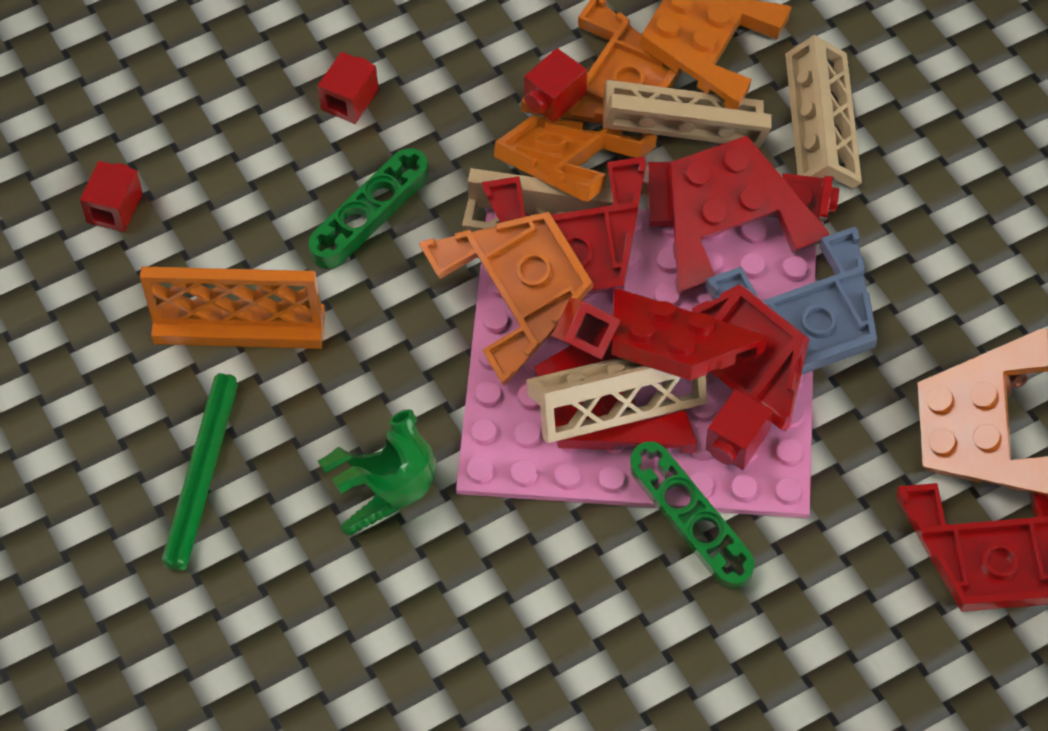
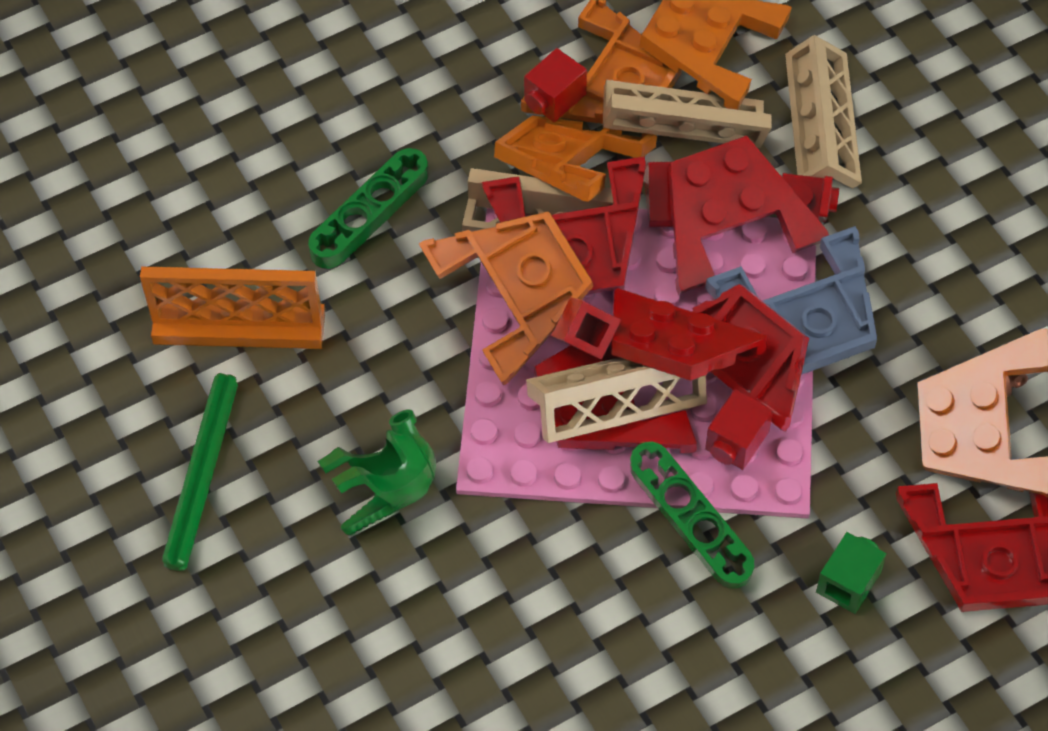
(111, 196): red brick -> none
(348, 87): red brick -> none
(851, 572): none -> green brick

